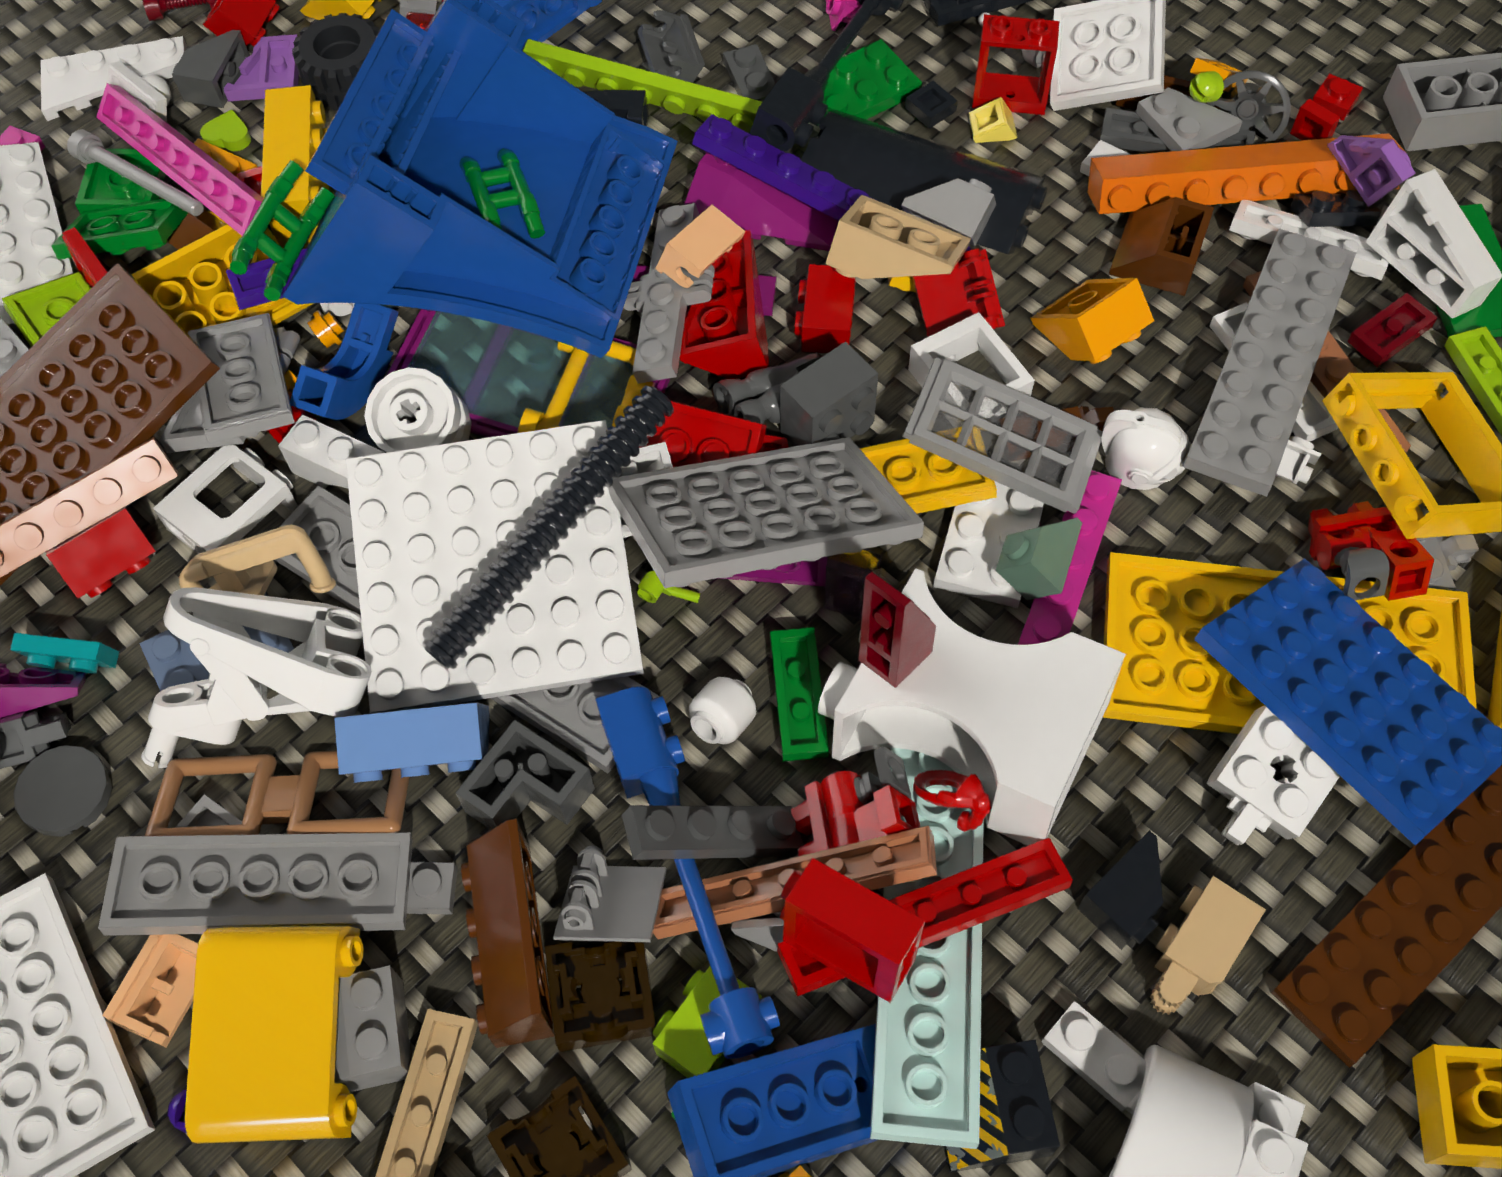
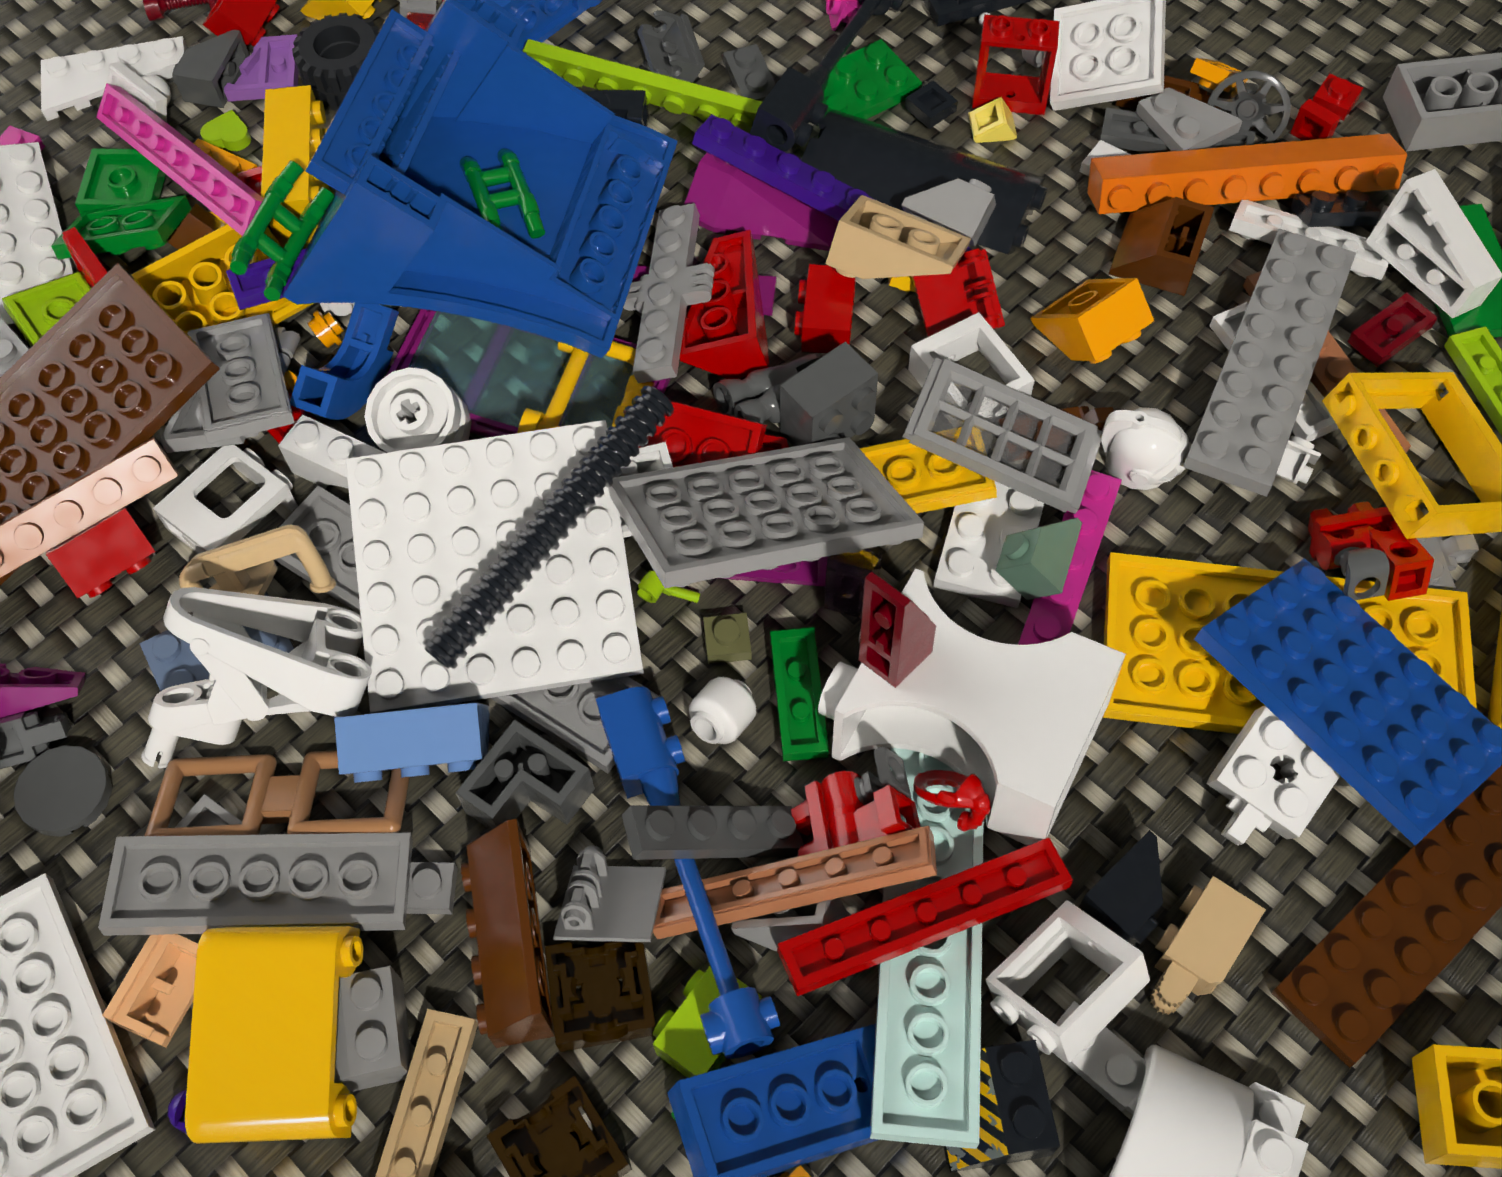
(81, 654): teal plate -> none
(89, 149): light grey piece -> none
(699, 245): light nougat hinge -> none
(727, 638): none -> olive plate
(850, 928): red window -> none
(1039, 952): none -> white window
(1206, 87): lime hinge -> none
(1372, 165): medium lavender wing -> none

